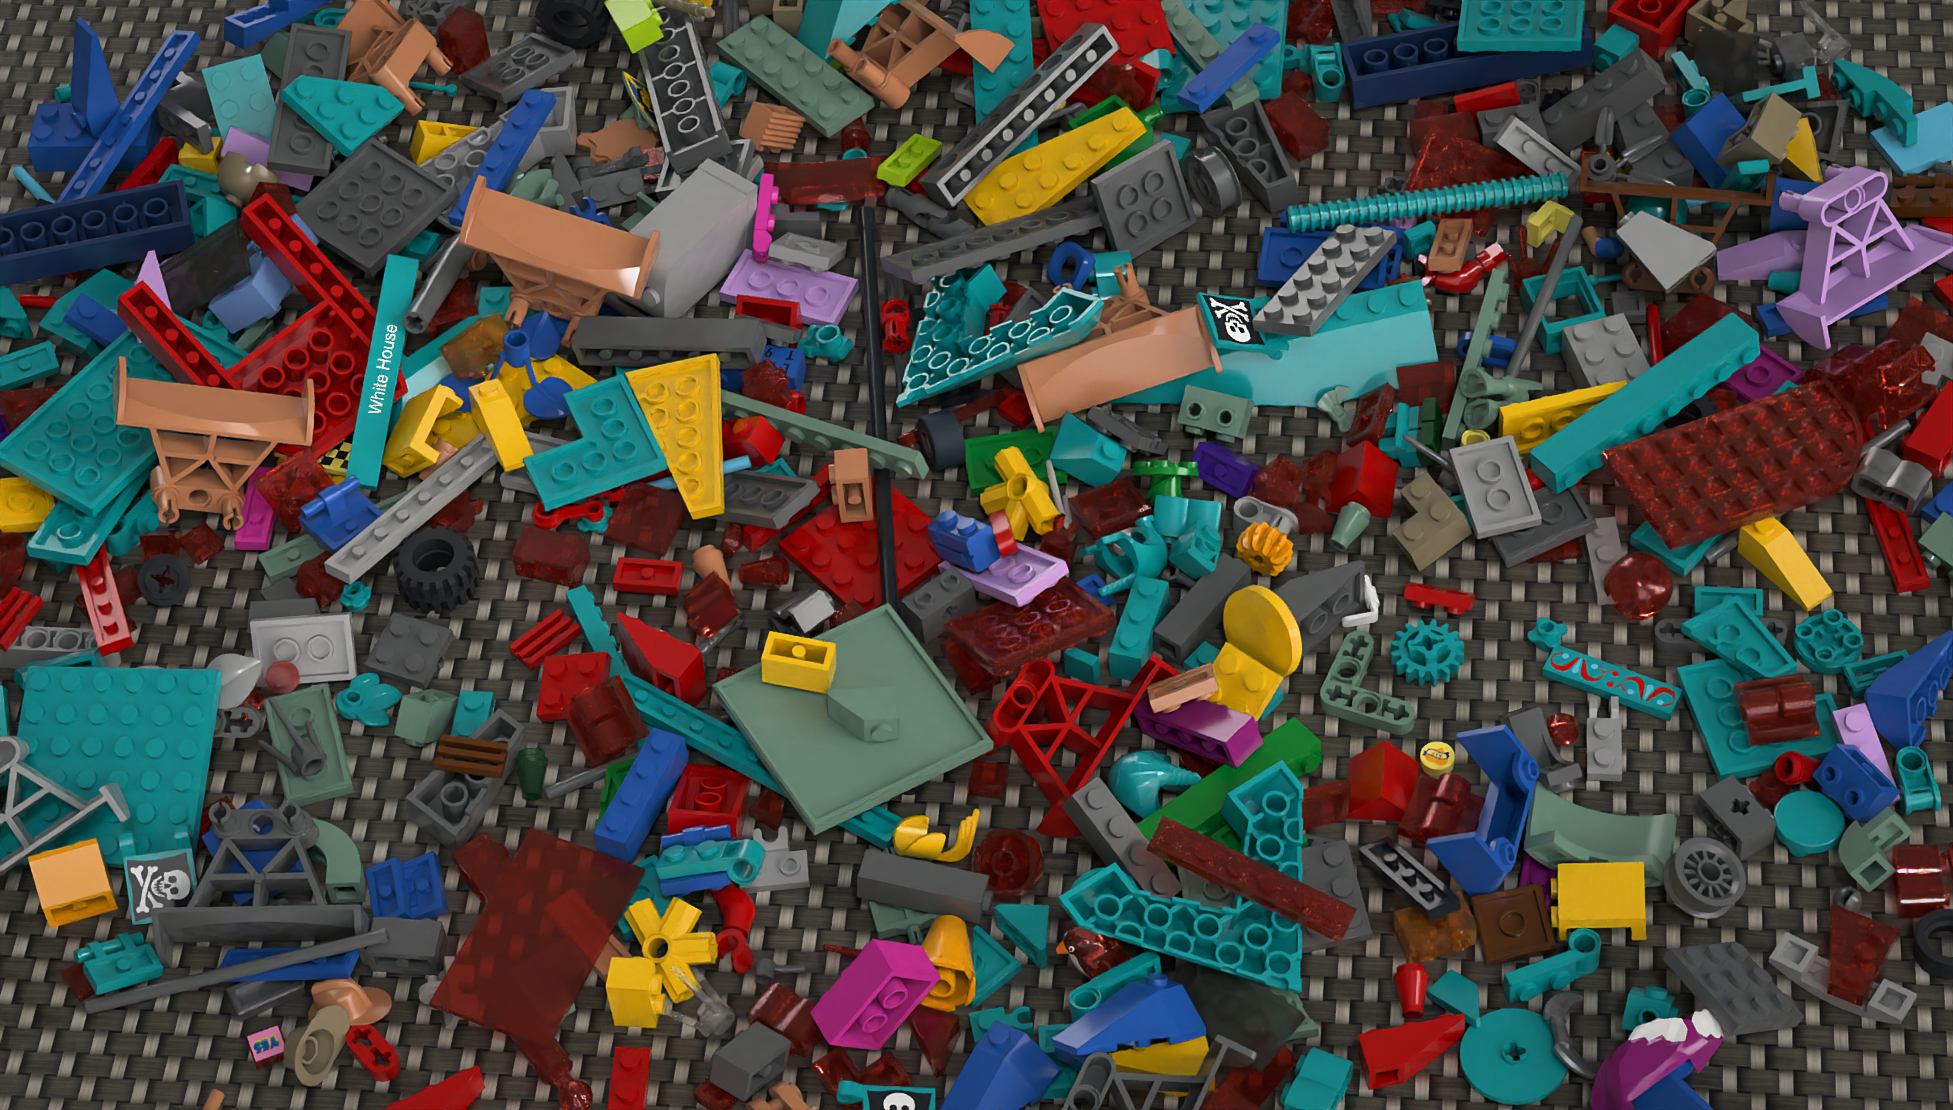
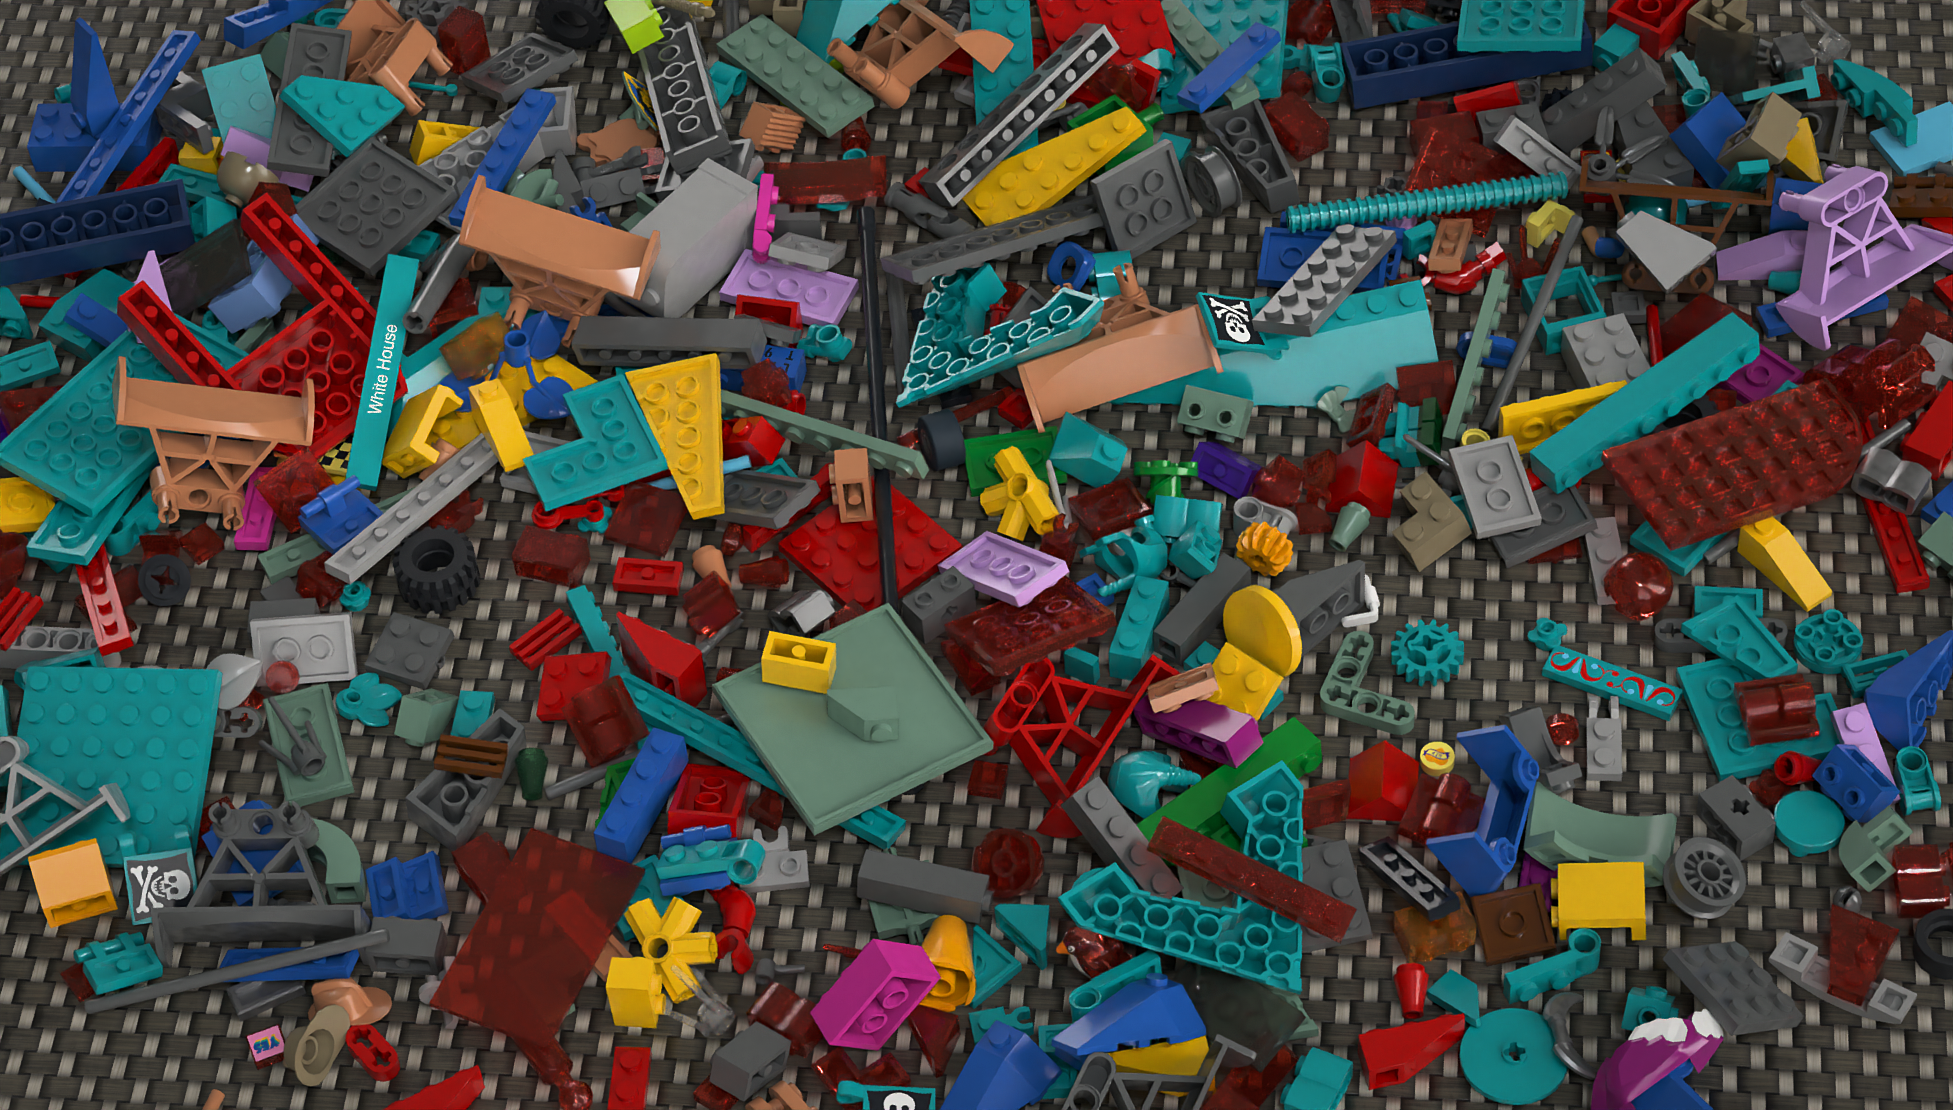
(895, 325): red connector -> none
(909, 160): lime plate -> none
(912, 840): yellow helmet -> none
(964, 541): blue brick -> none
(1003, 533): red beam -> none
(1130, 434): dark grey plate -> none
(1425, 595): red plate -> none
(1478, 383): sand green piece -> none

